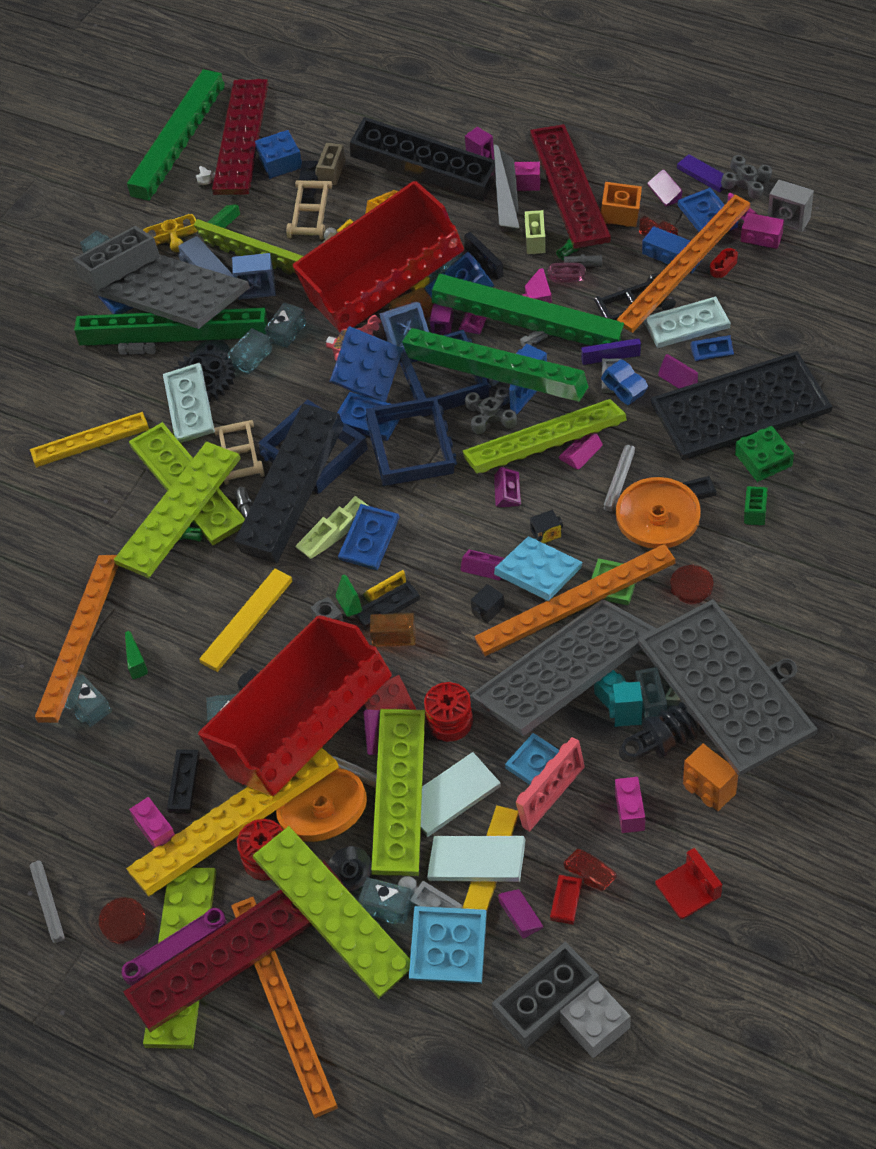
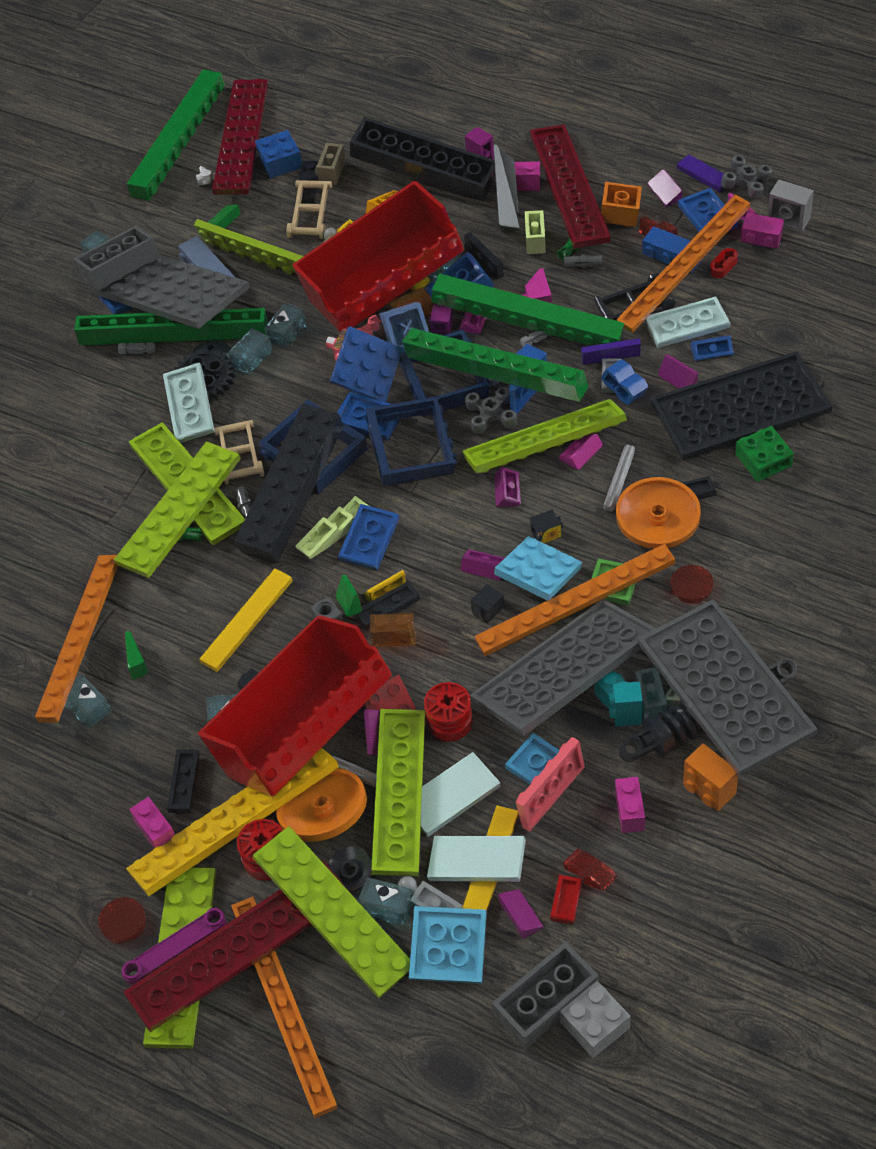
(47, 902): light grey axle -> none
(89, 439): yellow tile -> none
(172, 231): yellow piece -> none
(258, 272): medium blue brick -> none
(566, 272): clear pink plate -> none
(690, 885): red bracket -> none
(755, 506): green slope -> none

